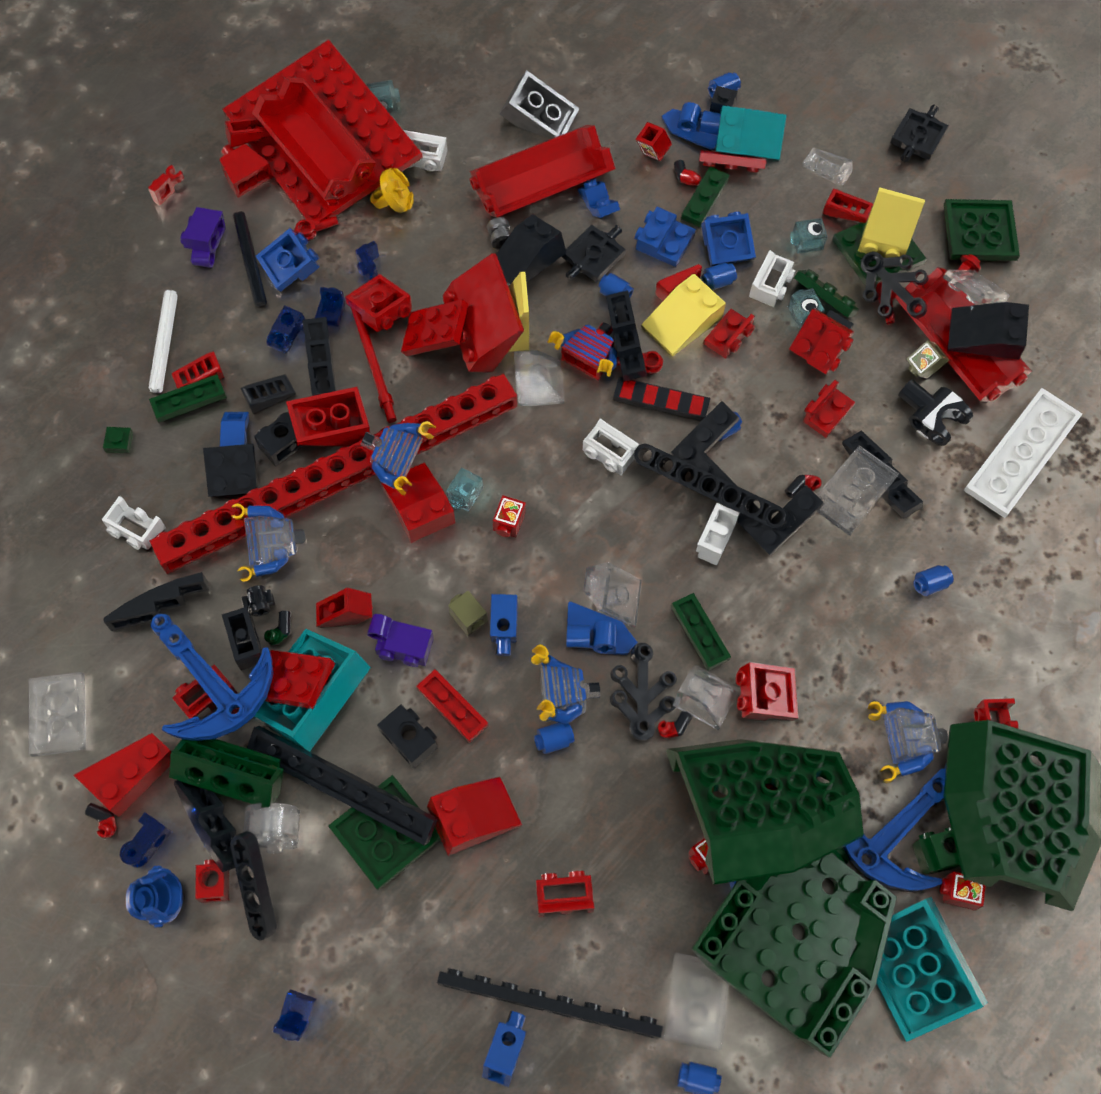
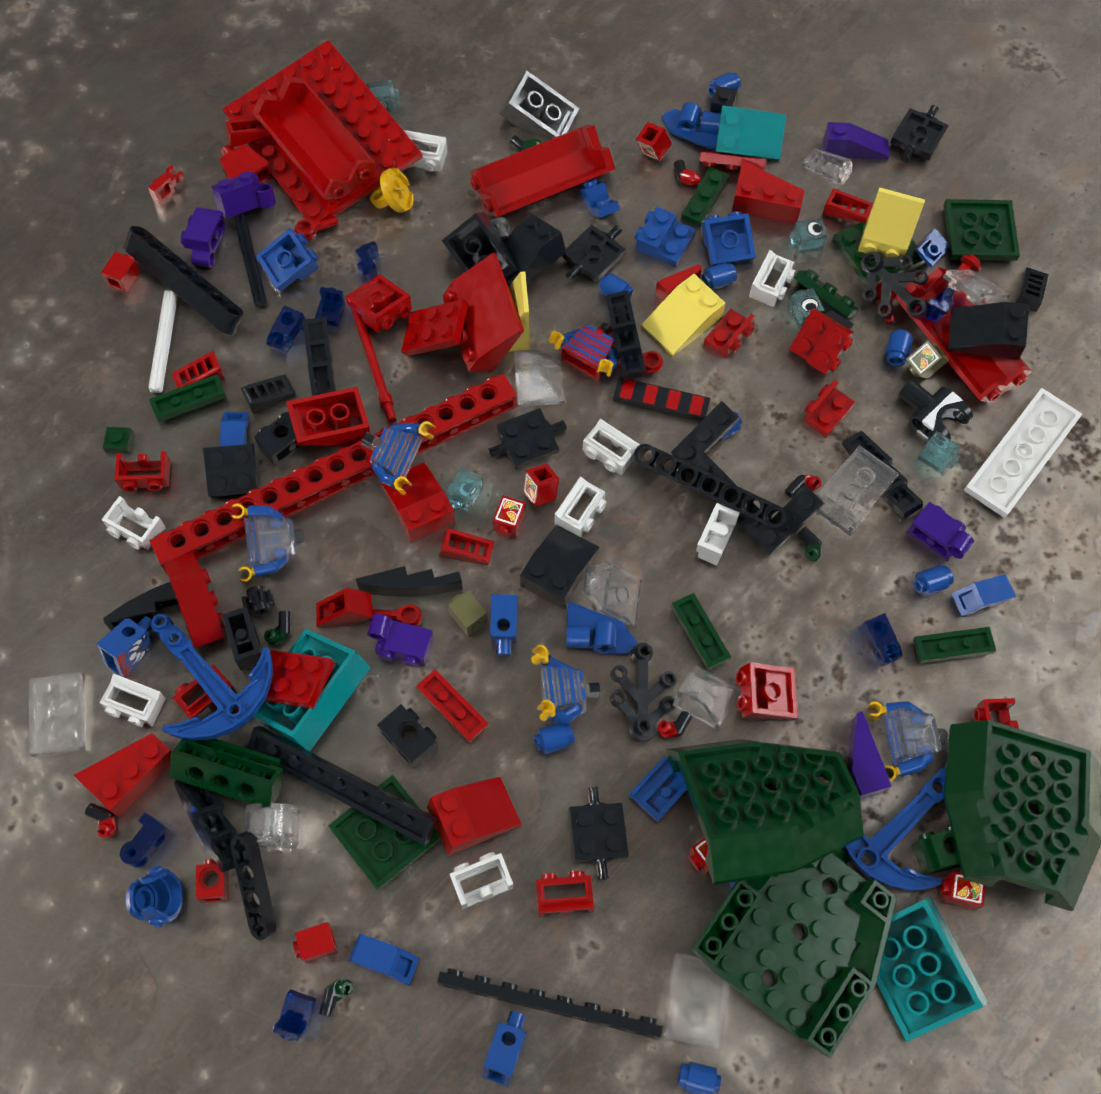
(121, 272): none -> red brick
(126, 646): none -> blue torso
(143, 465): none -> red window
(150, 713): none -> white window
(183, 280): none -> black beam
(194, 599): none -> red wedge
(242, 194): none -> dark purple hinge
(315, 943): none -> red brick
(334, 993): none -> arm
(384, 959): none -> blue slope
(399, 584): none -> black slope
(407, 614): none -> red plate
(465, 555): none -> red slope
(466, 871): none -> white window
(476, 241): none -> black slope
(520, 145): none -> arm
(527, 438): none -> black plate
(541, 485): none -> red brick
(558, 566): none -> black slope
(586, 520): none -> white window
(598, 833): none -> black plate
(659, 790): none -> blue plate
(766, 195): none -> red wedge
(813, 544): none -> arm
(854, 142): none -> dark purple slope
(865, 761): none -> dark purple slope
(881, 639): none -> clear blue leg
(898, 347): none -> blue brick
(932, 247): none -> slope
(940, 305): none -> clear blue bracket
(940, 453): none -> clear light blue brick
(941, 532): none -> dark purple hinge
(954, 645): none -> dark green plate
(984, 594): none -> blue slope
(1023, 298): none -> black slope

